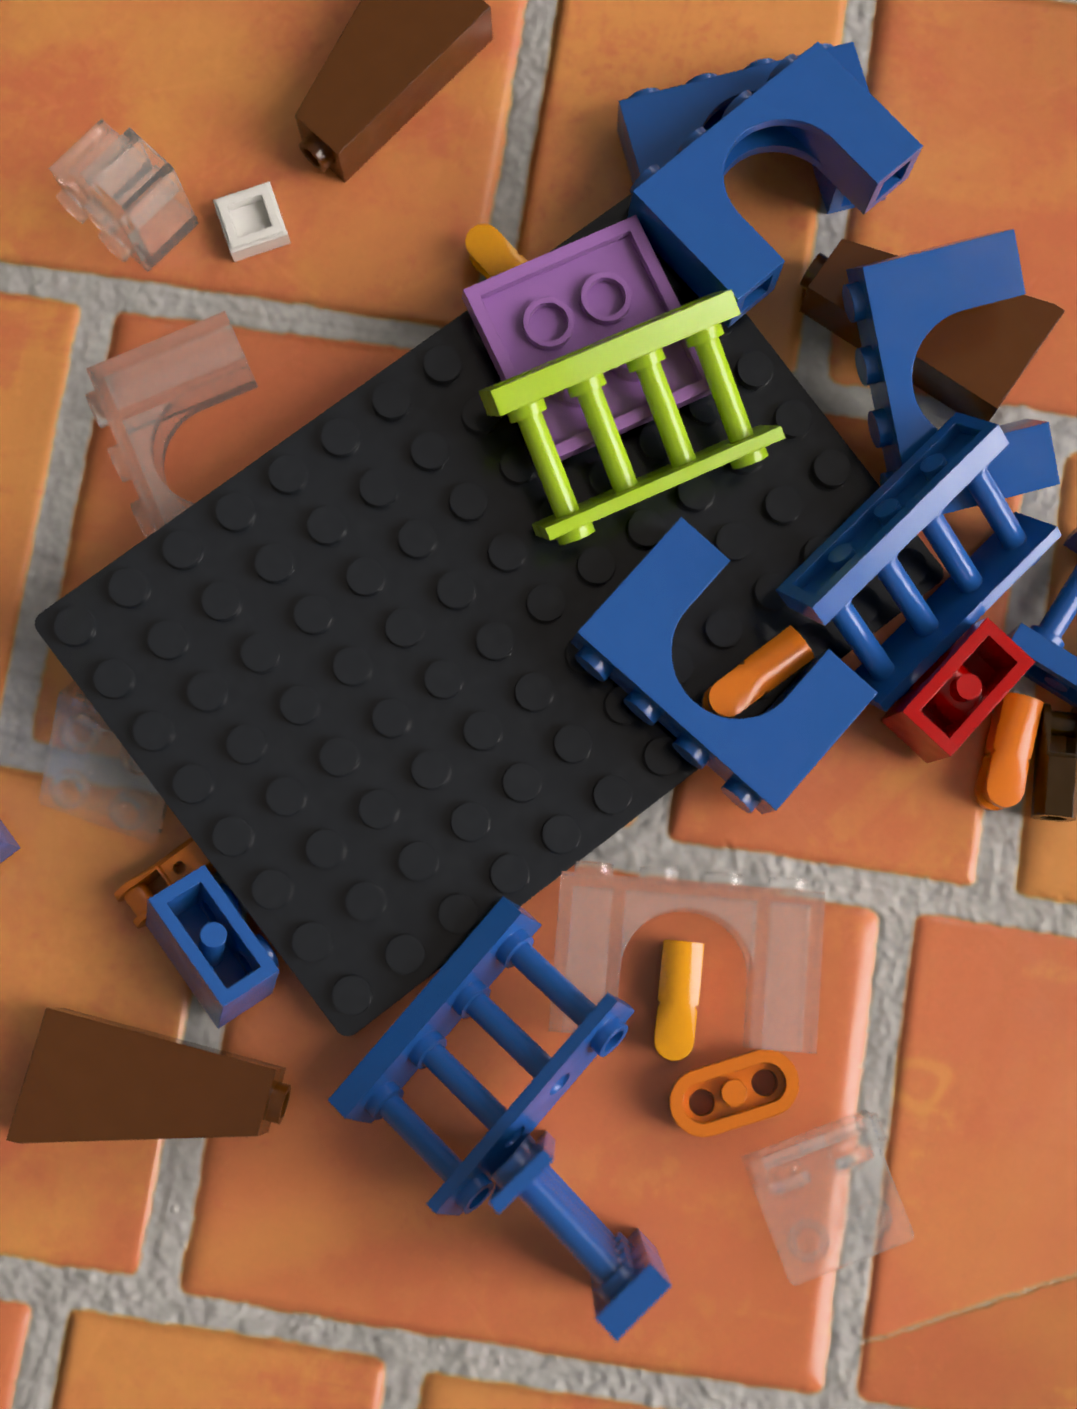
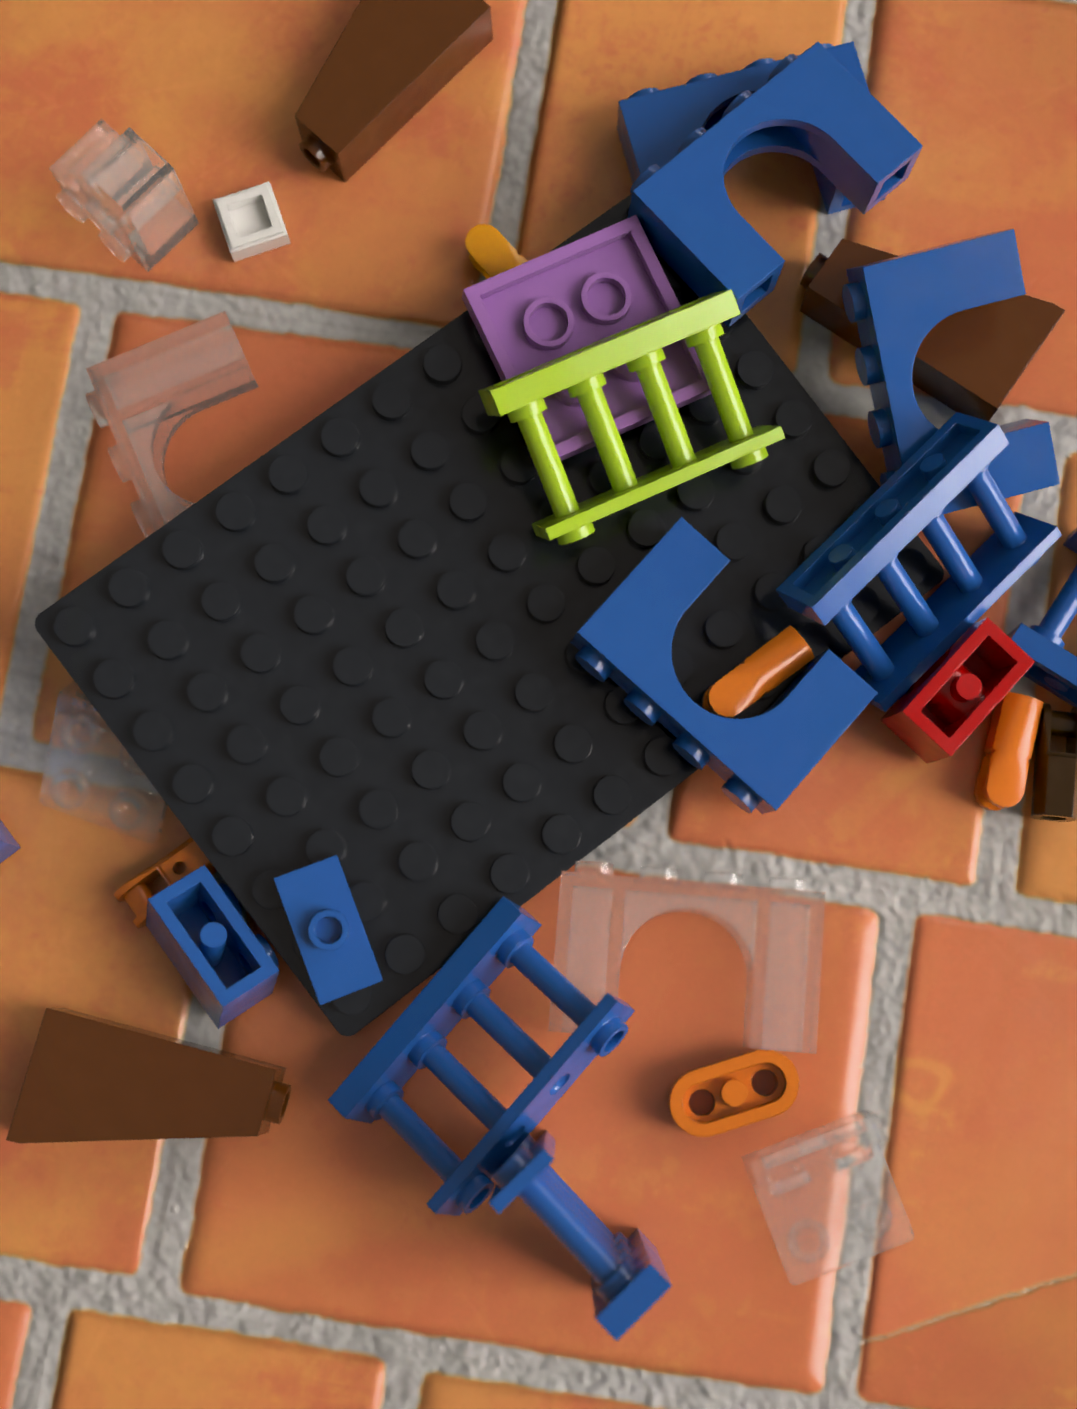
(328, 929): none -> blue plate
(678, 998): light orange bar -> none

